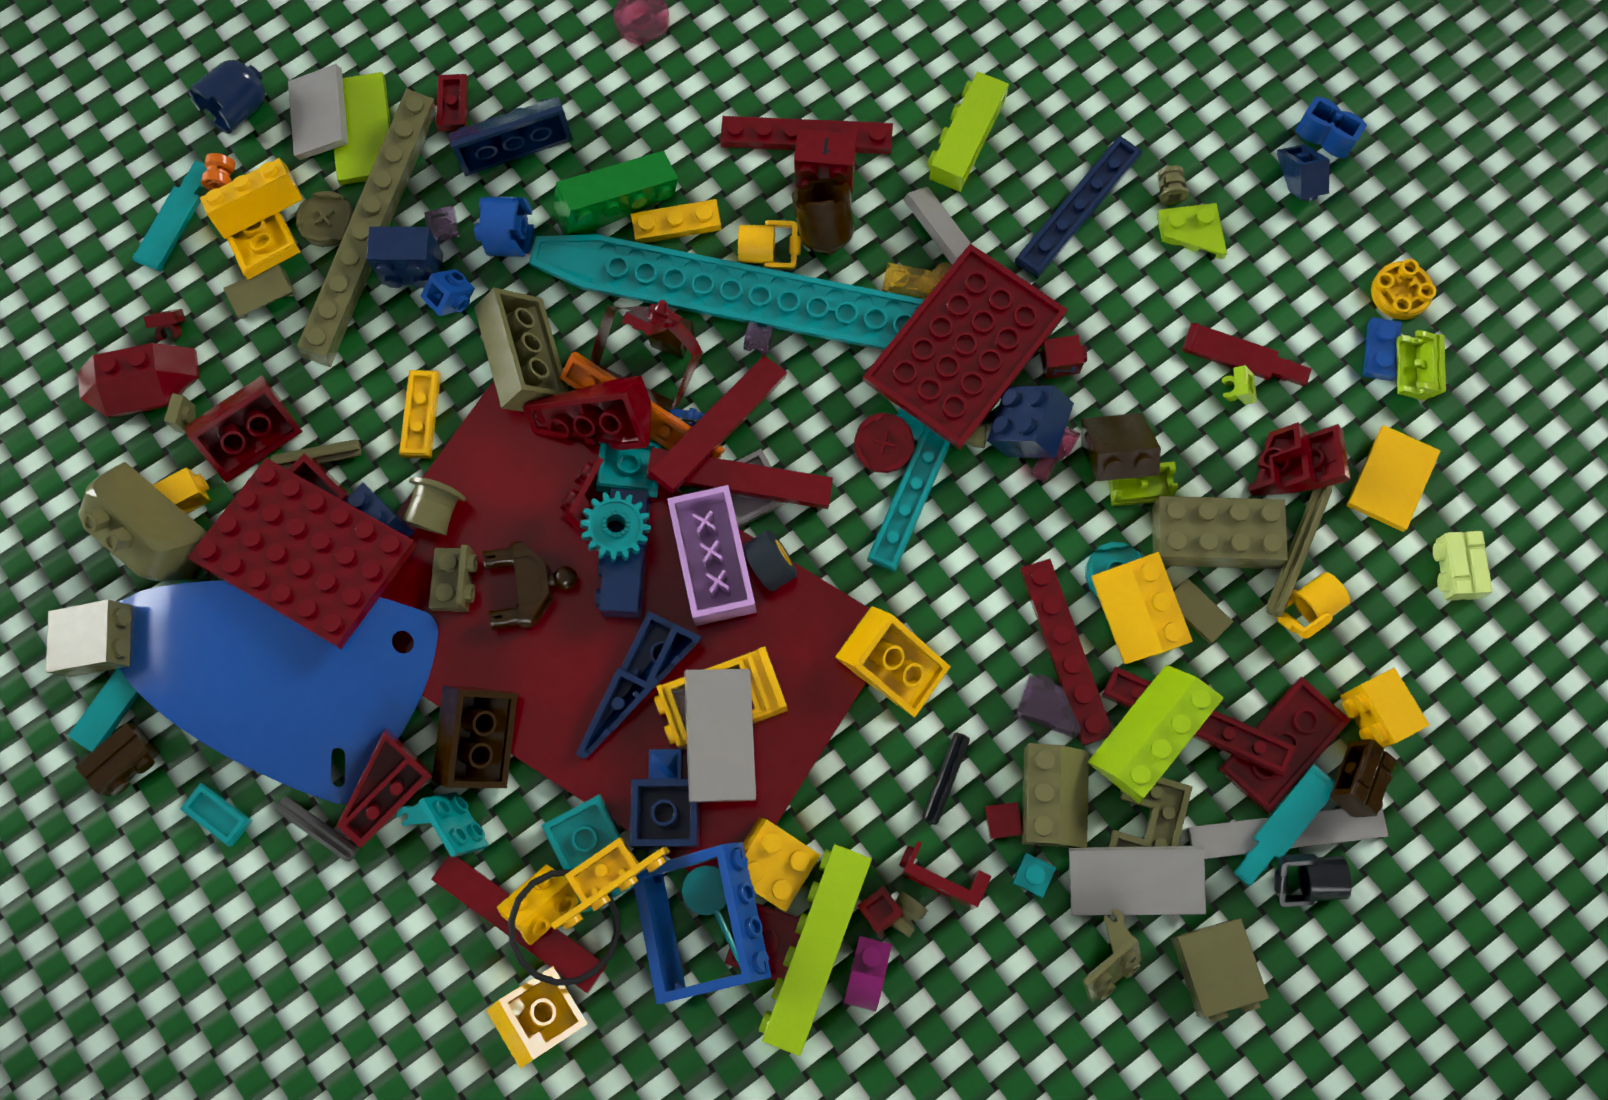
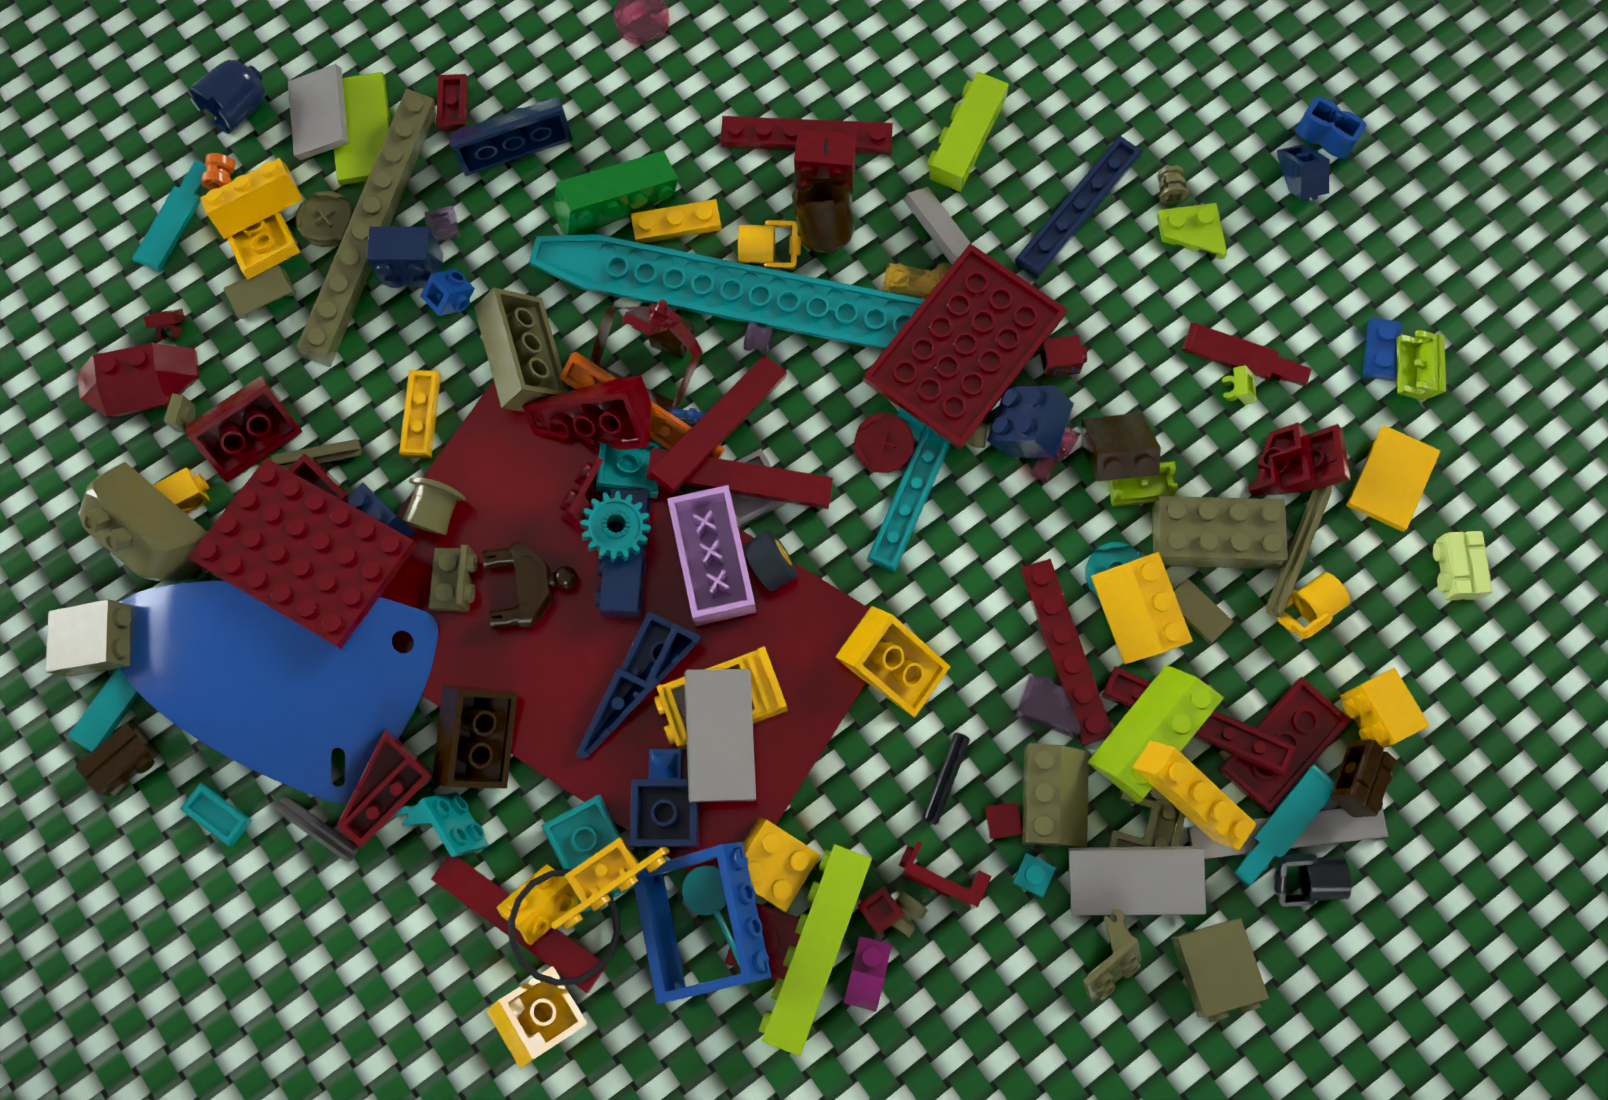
(504, 226): blue brick -> none
(1194, 795): none -> yellow brick
(1402, 290): yellow tile -> none

